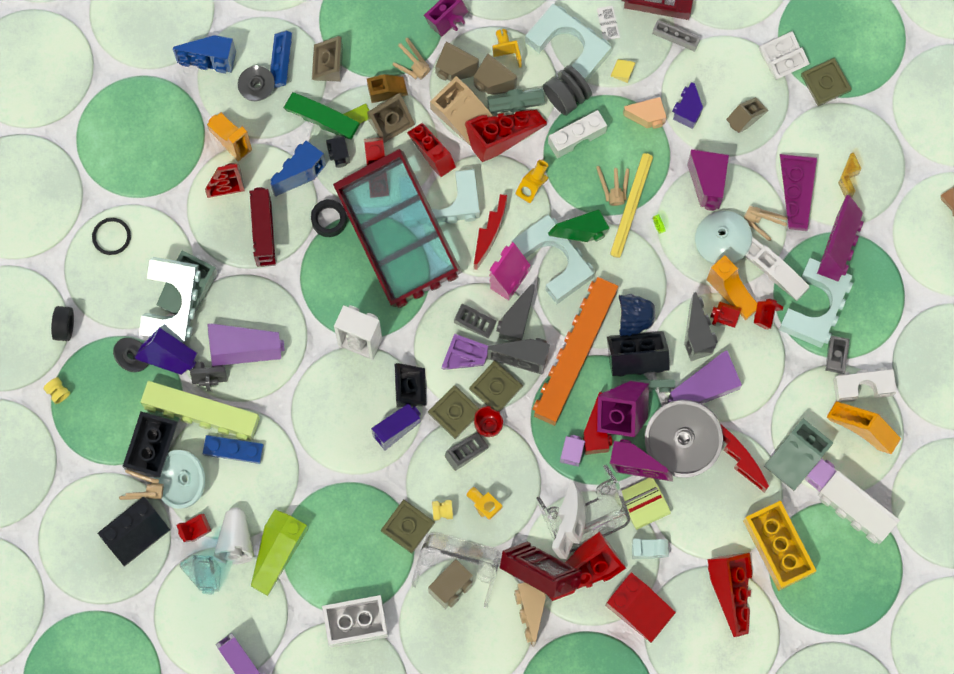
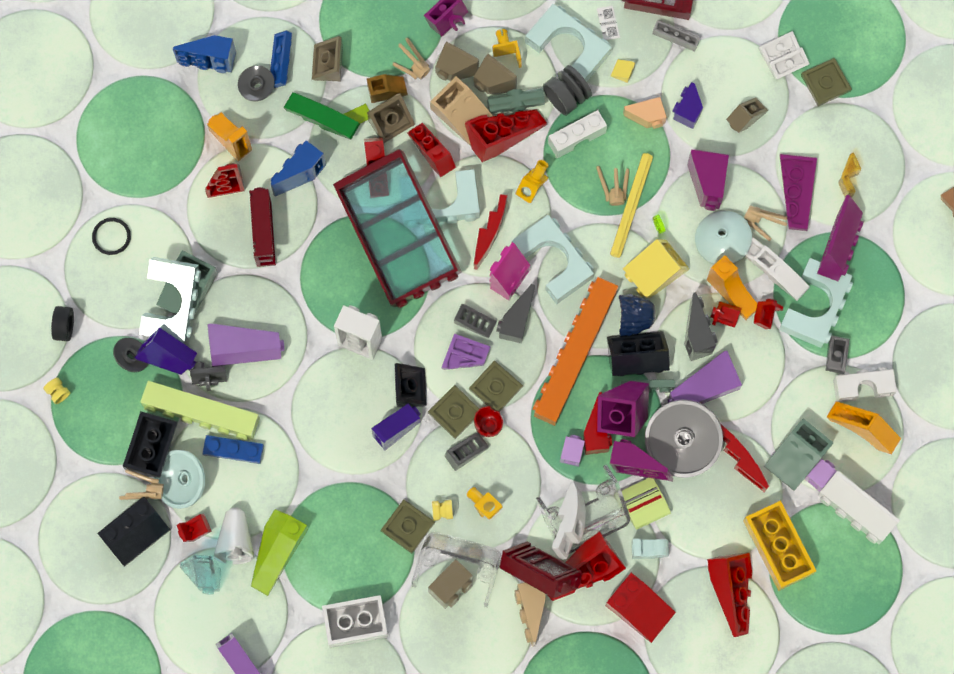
(324, 205): black tyre -> none
(338, 151): black brick -> none
(523, 354): dark grey slope -> none
(582, 228): green slope -> none
(655, 268): none -> light yellow slope

